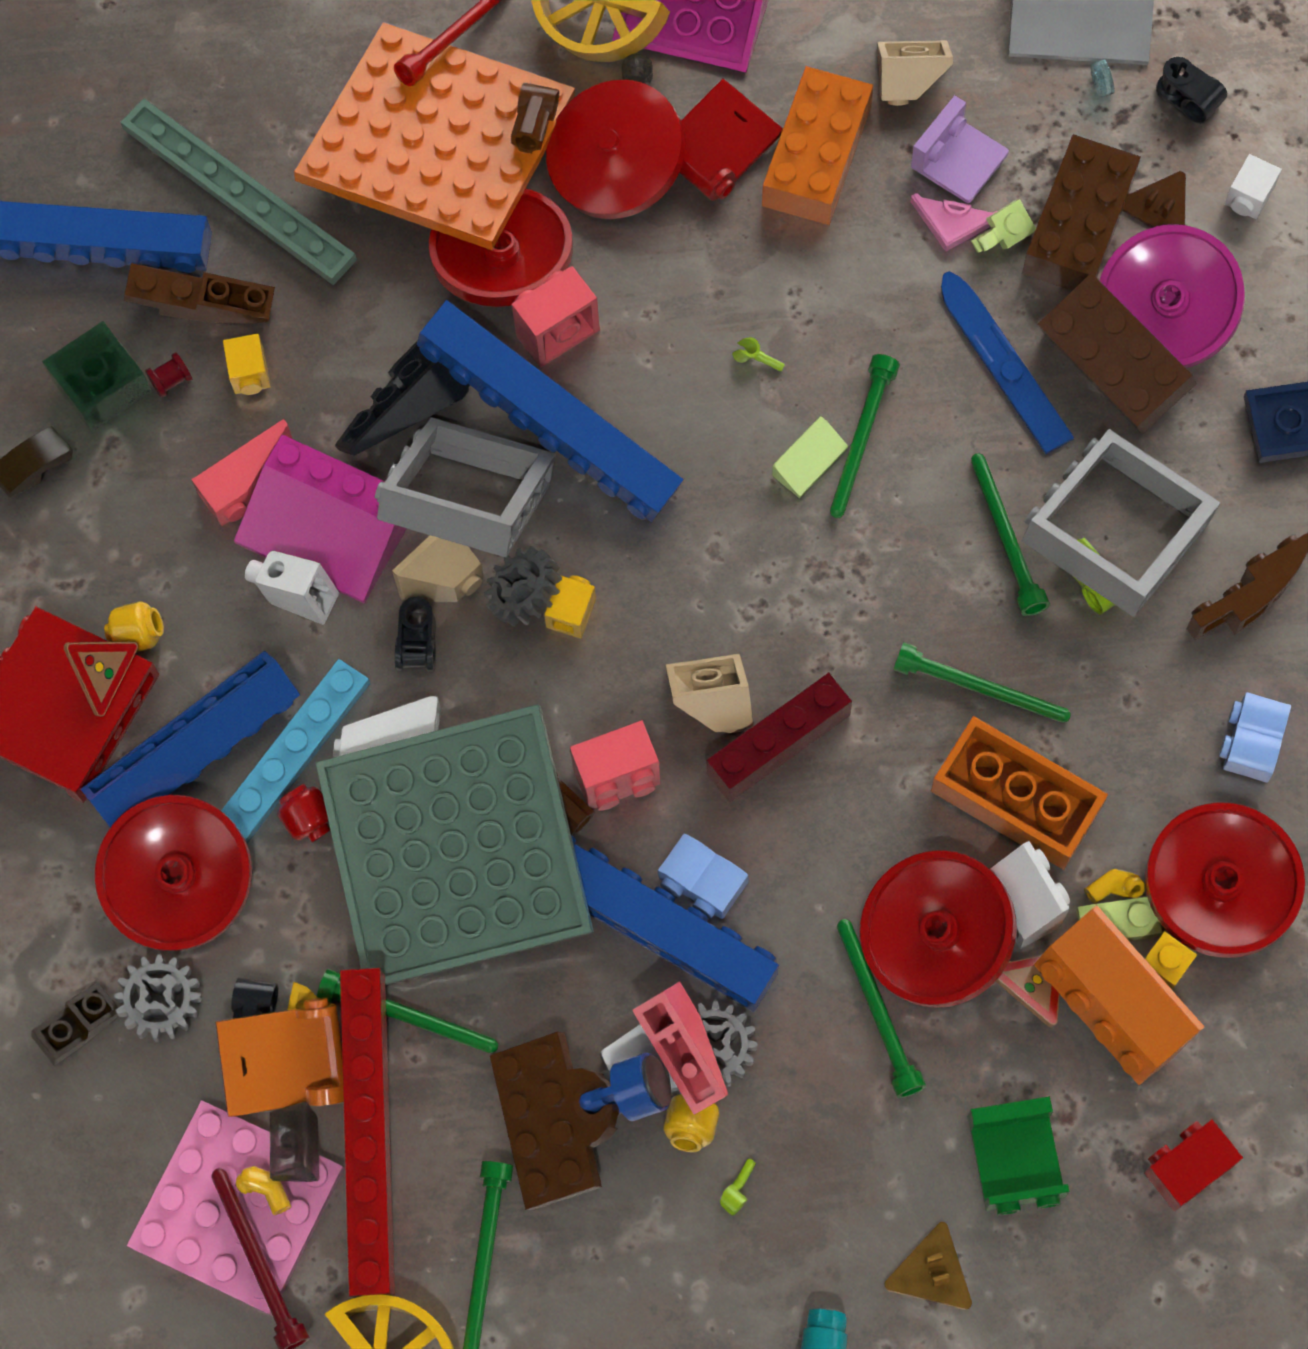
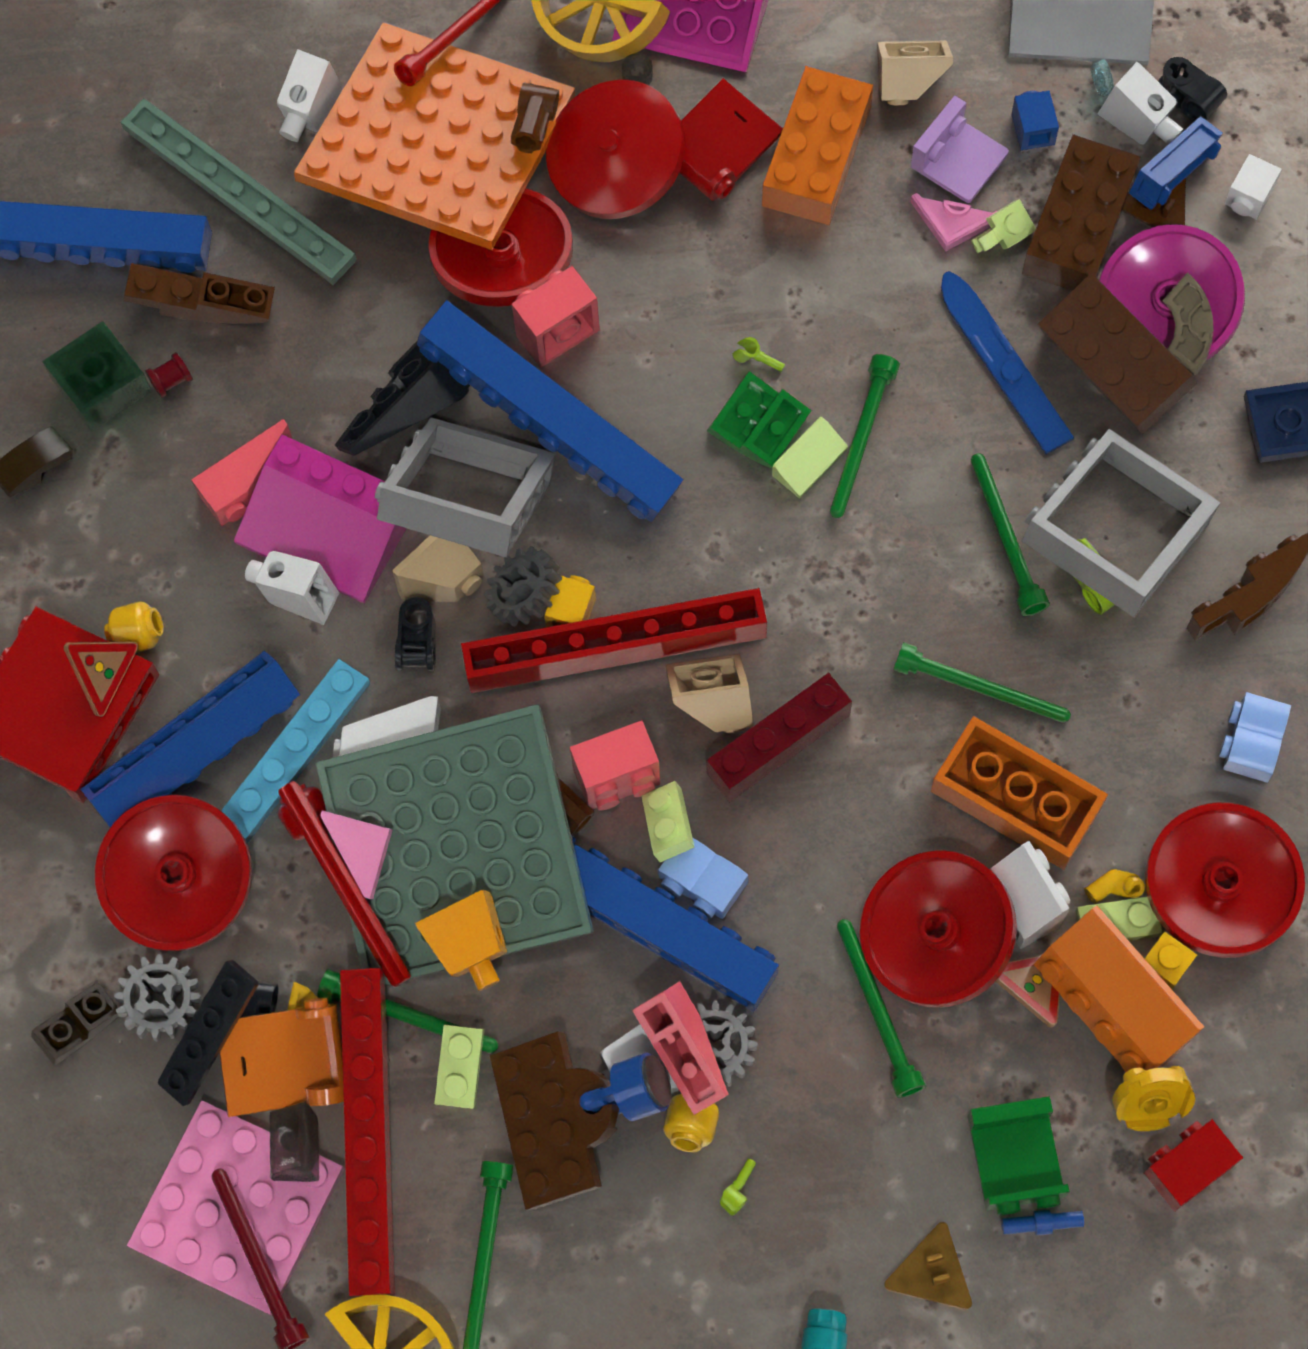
(208, 1032): none -> black bracket
(246, 364): yellow brick -> none
(258, 1180): yellow arm -> none
(307, 94): none -> white torso
(344, 884): none -> red axle
(361, 847): none -> bright pink tile
(459, 1066): none -> yellowish green plate
(467, 938): none -> light orange torso
(614, 640): none -> red brick
(667, 821): none -> yellowish green plate
(759, 420): none -> green slope
(1034, 120): none -> blue brick
(1042, 1222): none -> blue bar
(1141, 107): none -> white torso
(1166, 1087): none -> yellow plate
(1176, 163): none -> blue container
(1192, 324): none -> dark tan tile

